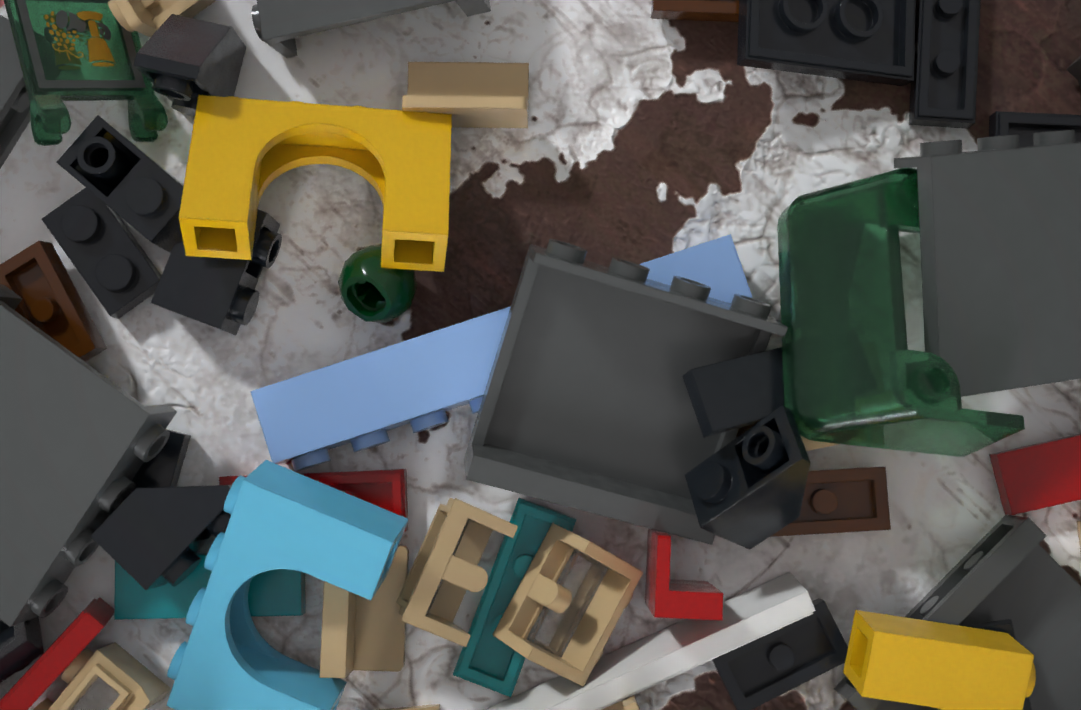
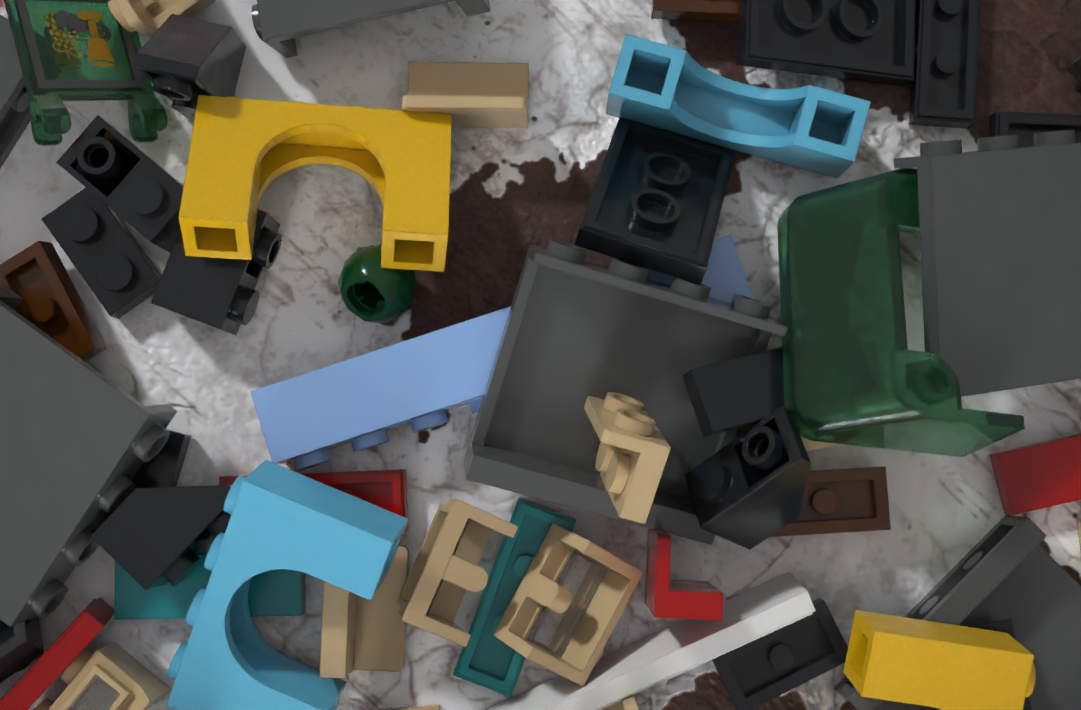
(629, 453): none -> tan bracket
(657, 201): none -> black tile
(789, 126): none -> medium azure arch

